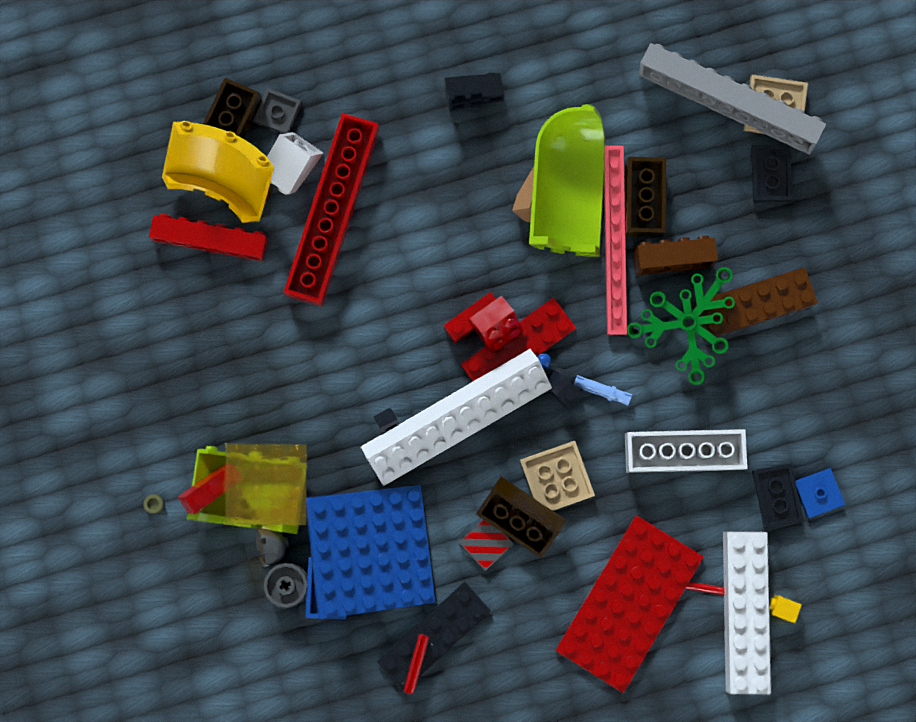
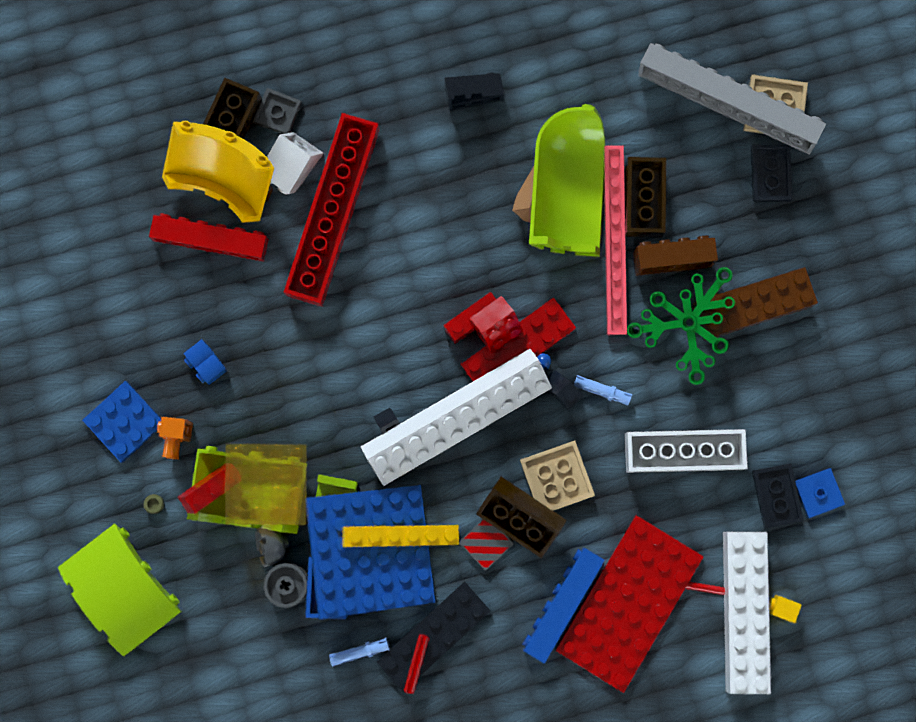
(118, 590): none -> lime panel
(123, 421): none -> blue plate
(174, 432): none -> orange brick
(205, 362): none -> blue brick
(334, 486): none -> lime panel
(365, 650): none -> light blue pin
(400, 535): none -> yellow plate
(563, 605): none -> blue brick

